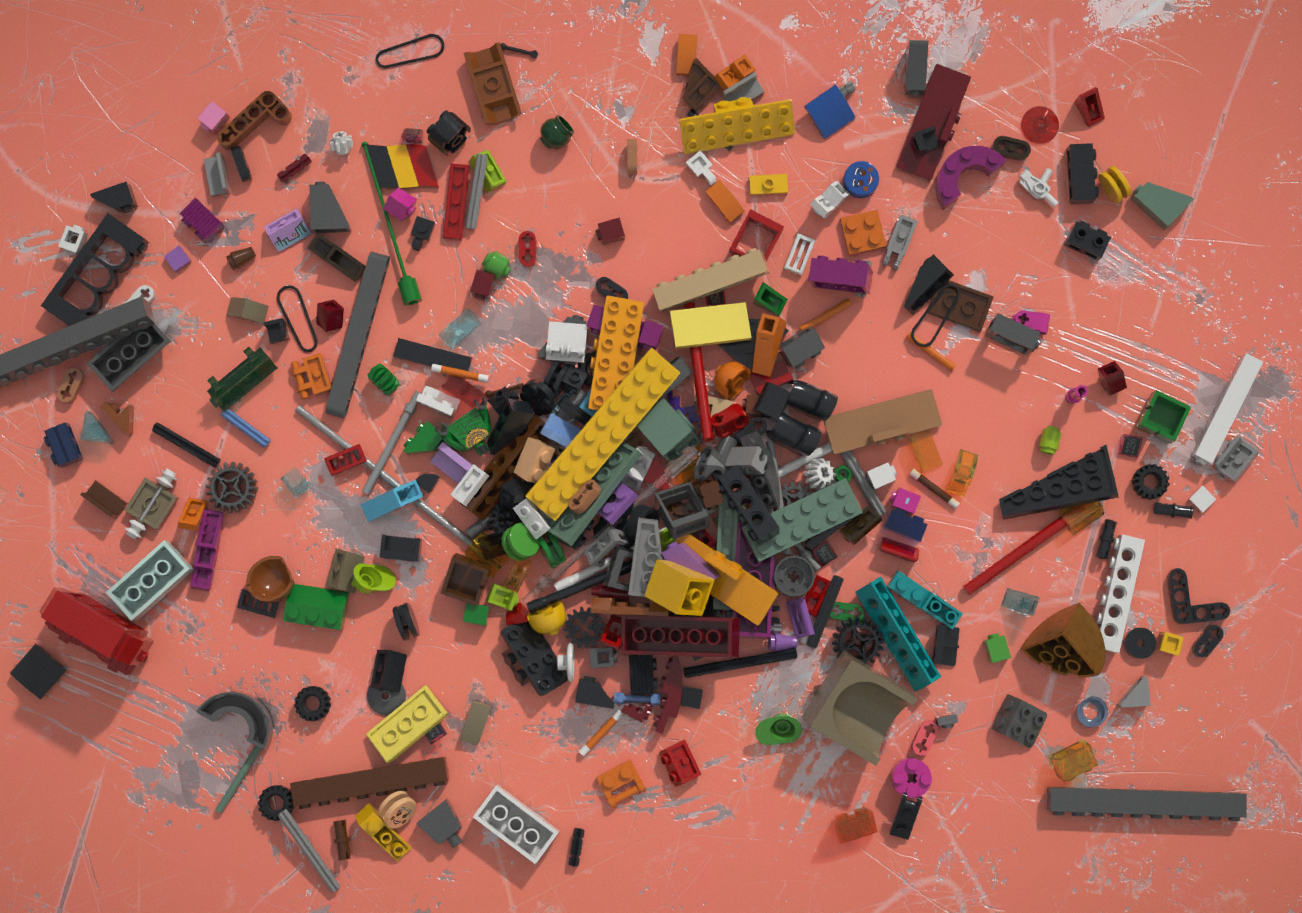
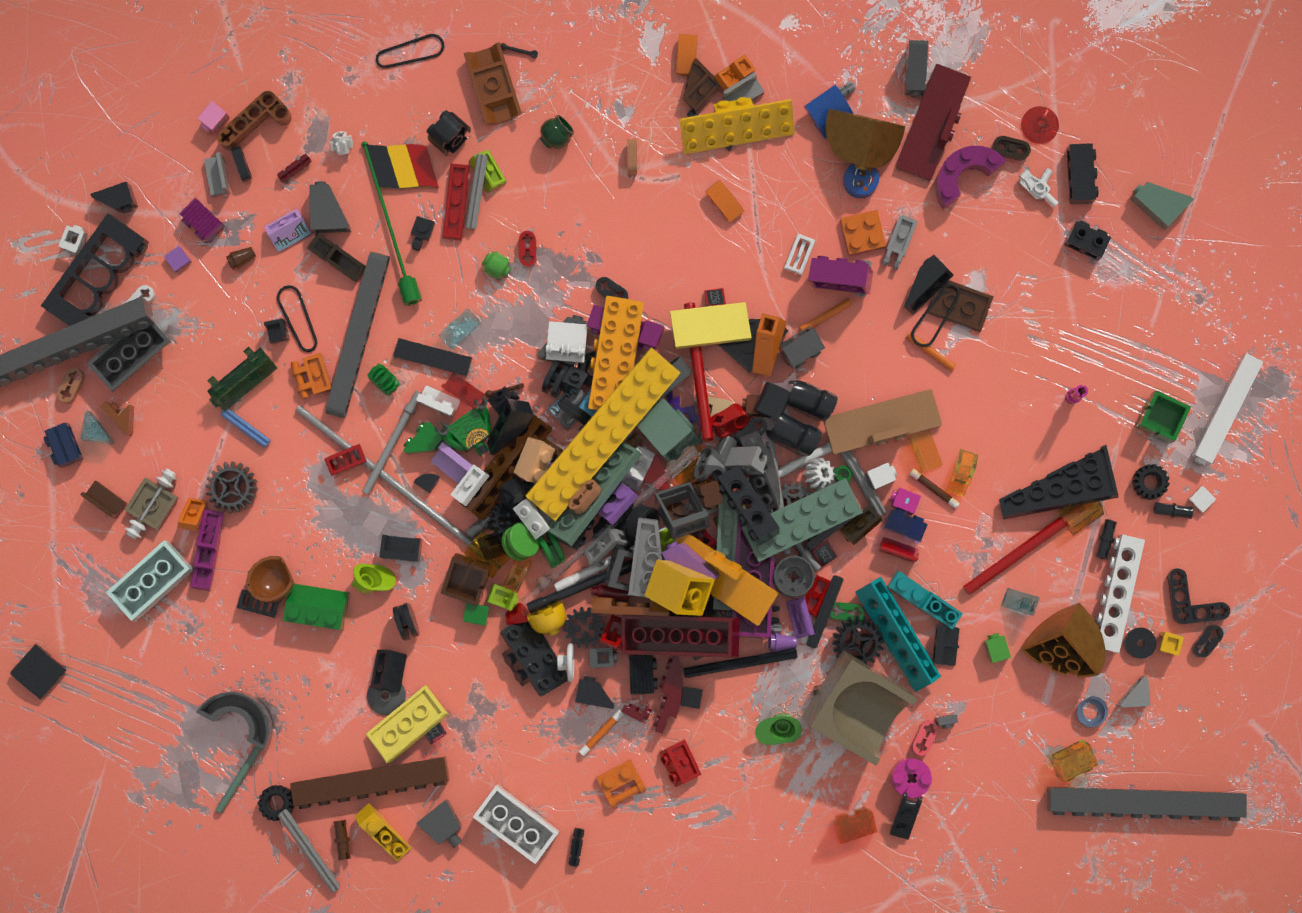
(96, 629): red piece -> none
(186, 445): black axle -> none
(247, 310): dark tan slope -> none
(296, 482): clear light blue panel -> none
(301, 700): black tyre -> none
(329, 315): dark red panel -> none
(342, 570): dark tan panel -> none
(391, 500): medium azure slope -> none
(397, 809): light nougat head -> none
(400, 204): dark pink brick -> none
(412, 135): clear pink slope -> none
(460, 373): orange bar -> none
(475, 722): dark tan slope -> none
(482, 285): dark red brick -> none
(539, 397): black plate -> none
(559, 430): light blue panel -> none
(610, 231): dark red brick -> none
(620, 698): medium blue bar -> none
(700, 166): white plate -> none
(711, 280): tan brick -> none
(730, 378): orange cylinder -> none
(763, 222): red window -> none
(768, 184): yellow plate -> none
(769, 299): green slope -> none
(779, 376): red panel -> none
(829, 199): white brick -> none
(862, 139): none -> pearl gold brick
(925, 140): black panel -> none
(1013, 334): dark grey window -> none
(1019, 721): dark grey bracket -> none
(1034, 320): dark pink piece -> none
(1050, 440): lime brick -> none
(1090, 106): red slope -> none
(1112, 378): dark red brick -> none
(1114, 184): yellow head -> none
(1130, 445): slope -> none
(1235, 459): light grey bracket -> none

